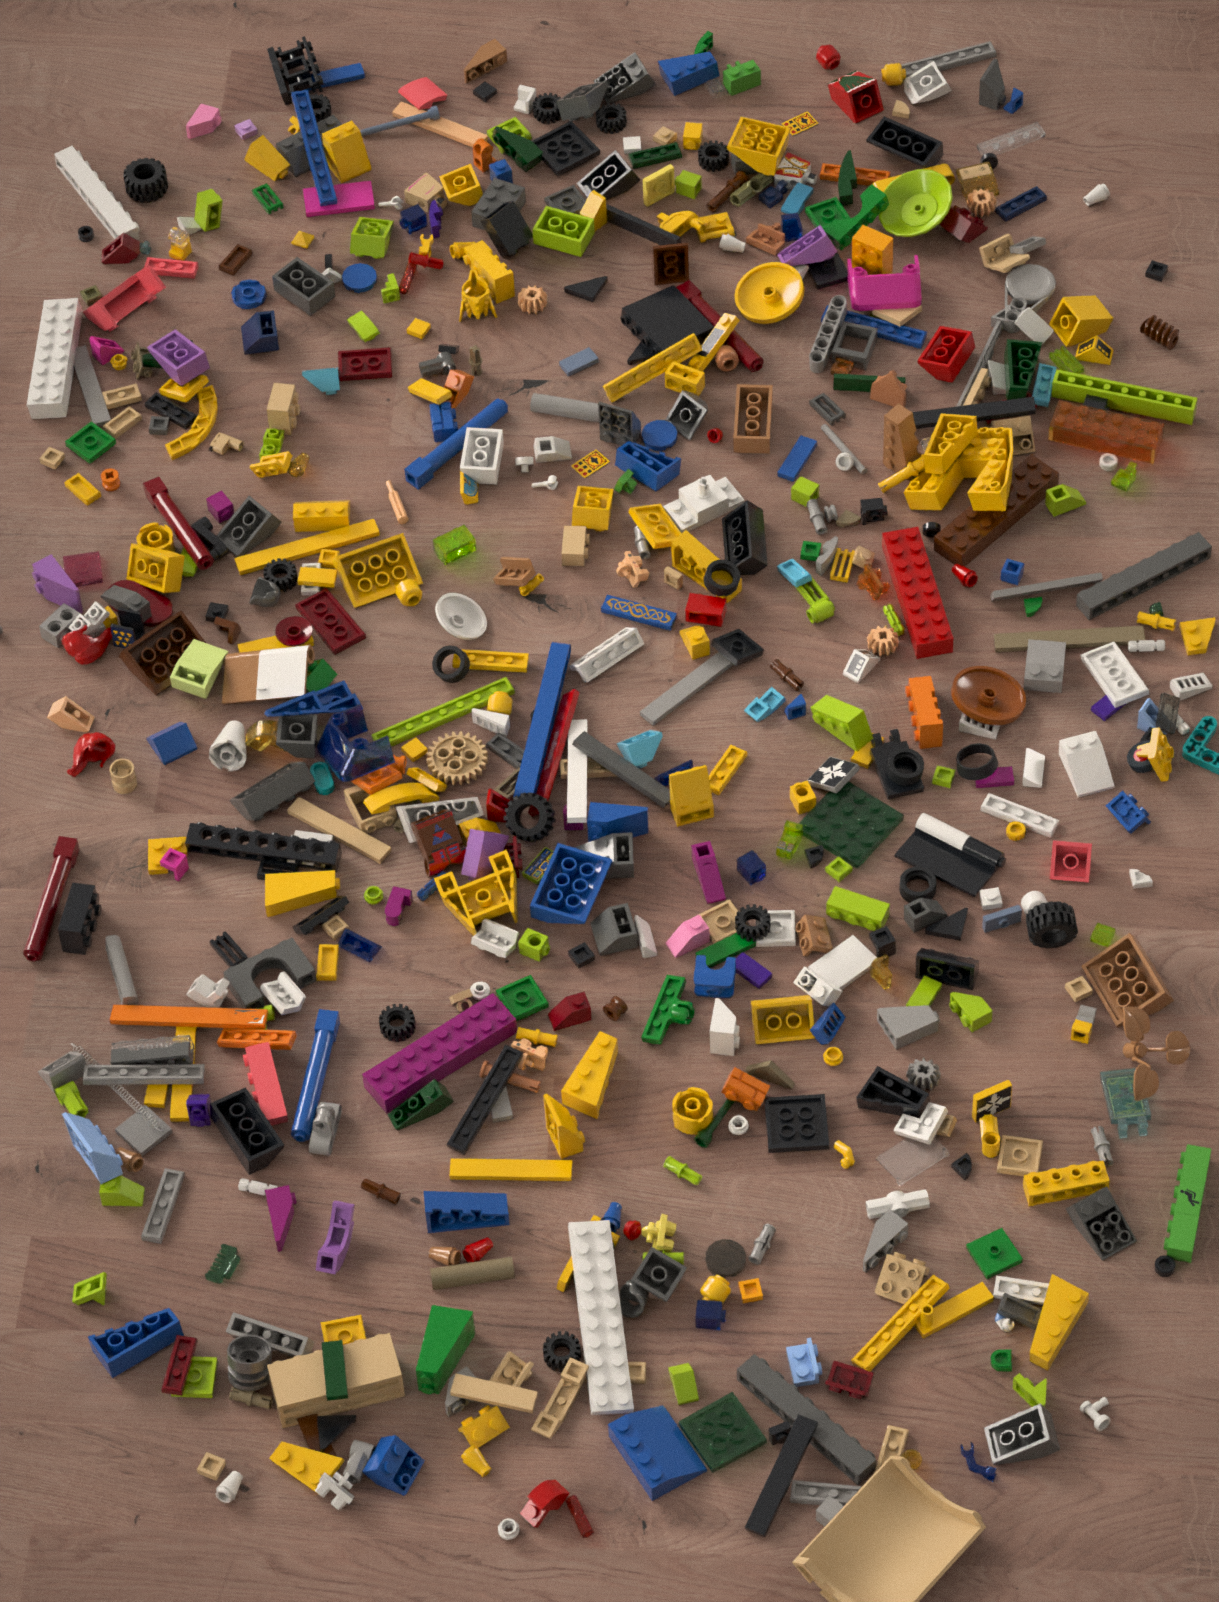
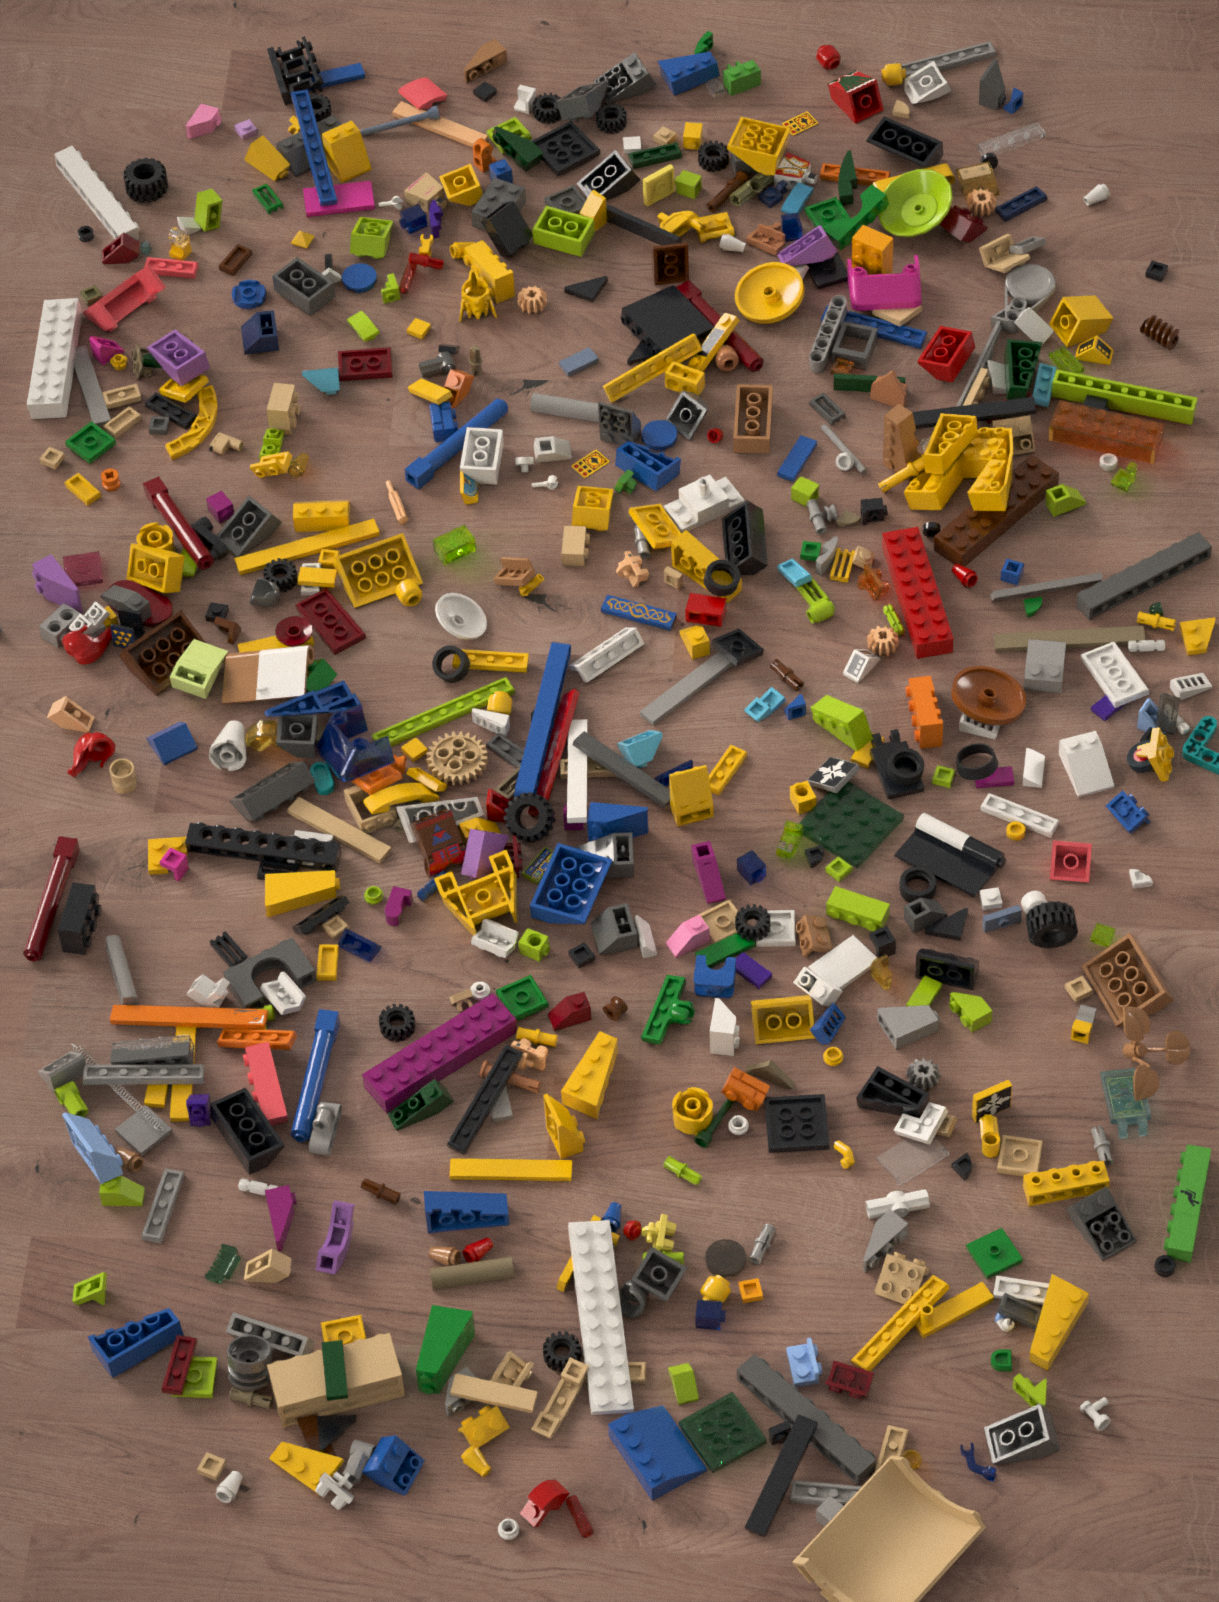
(268, 1267): none -> tan slope

